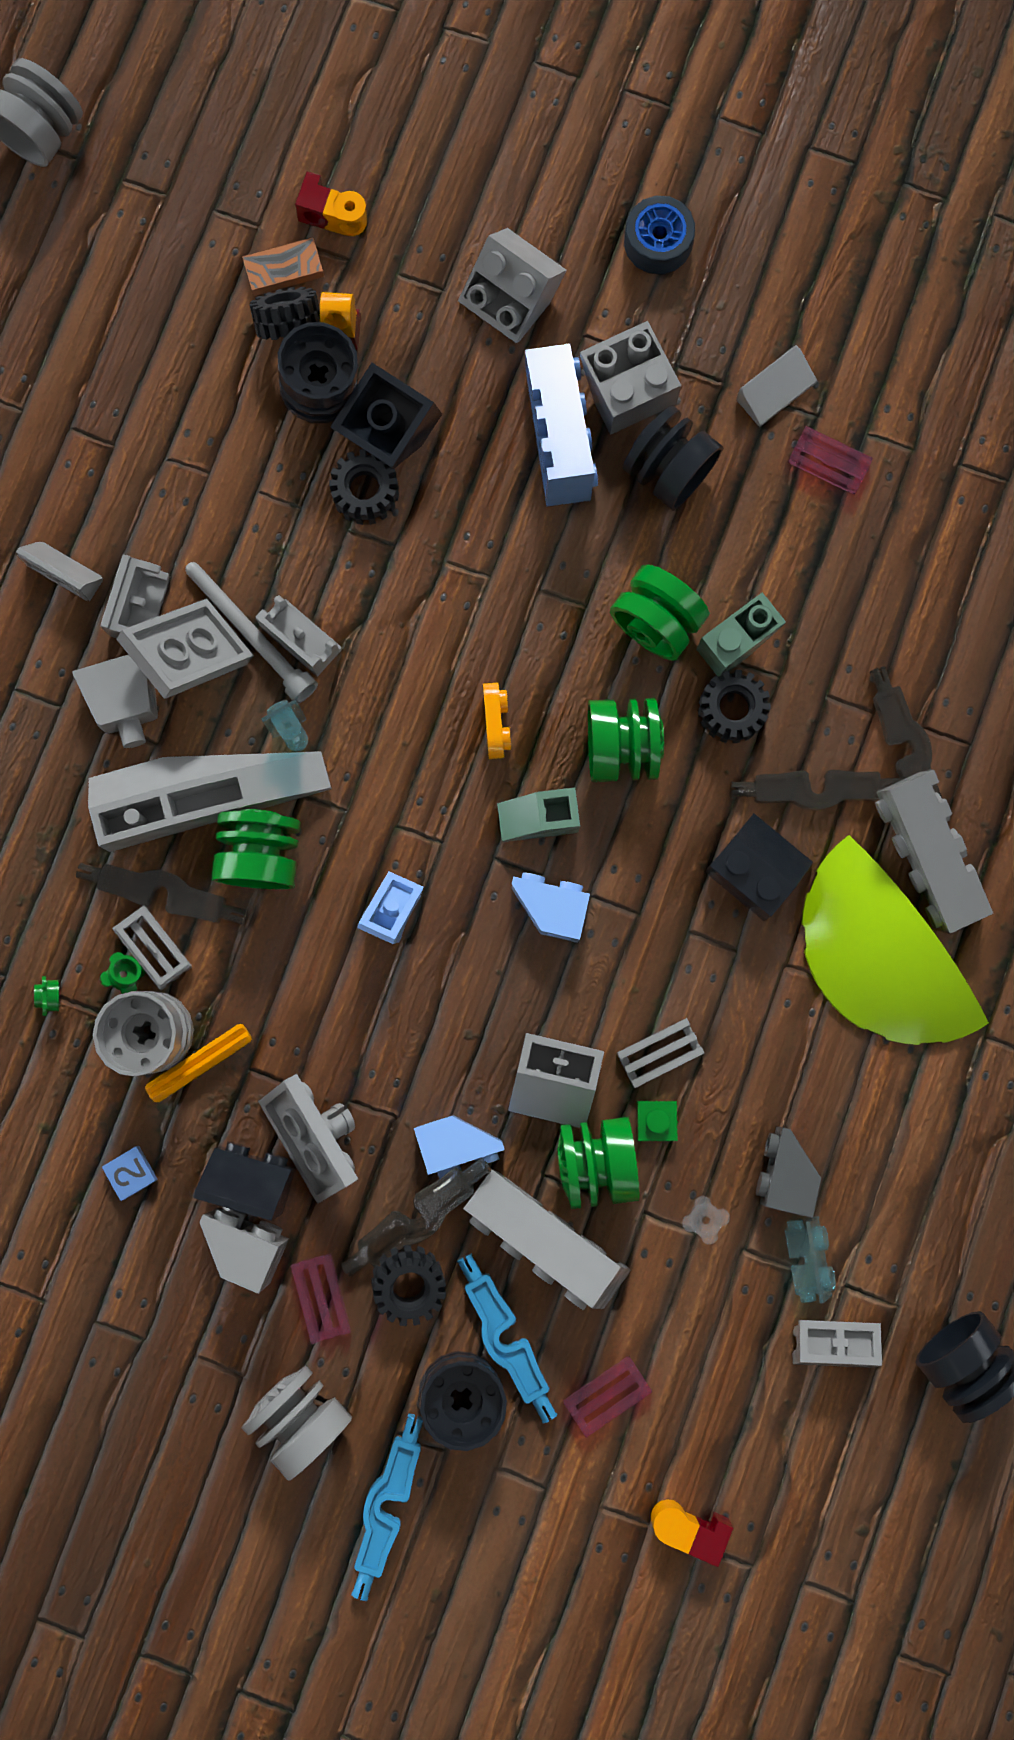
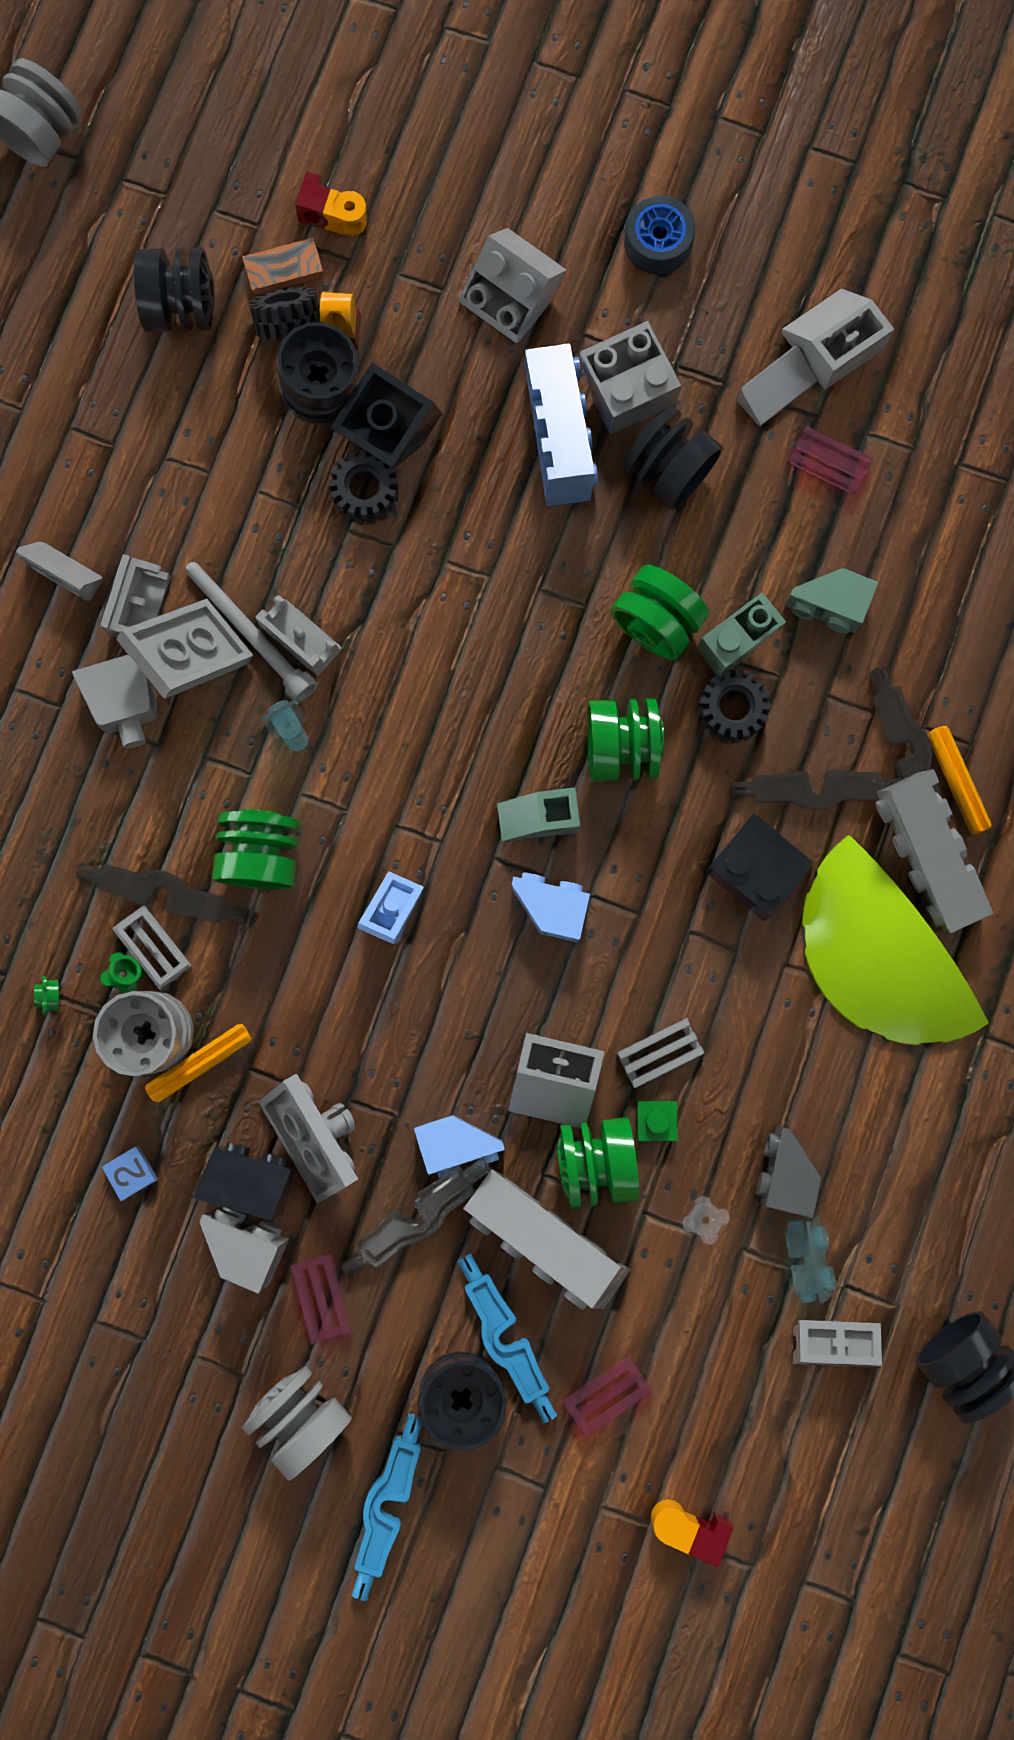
(171, 290): none -> black wheel
(192, 790): light grey wedge -> none
(415, 1306): black tyre -> none
(497, 736): light orange plate -> none
(835, 598): none -> sand green slope
(839, 335): none -> light grey slope
(959, 780): none -> light orange axle

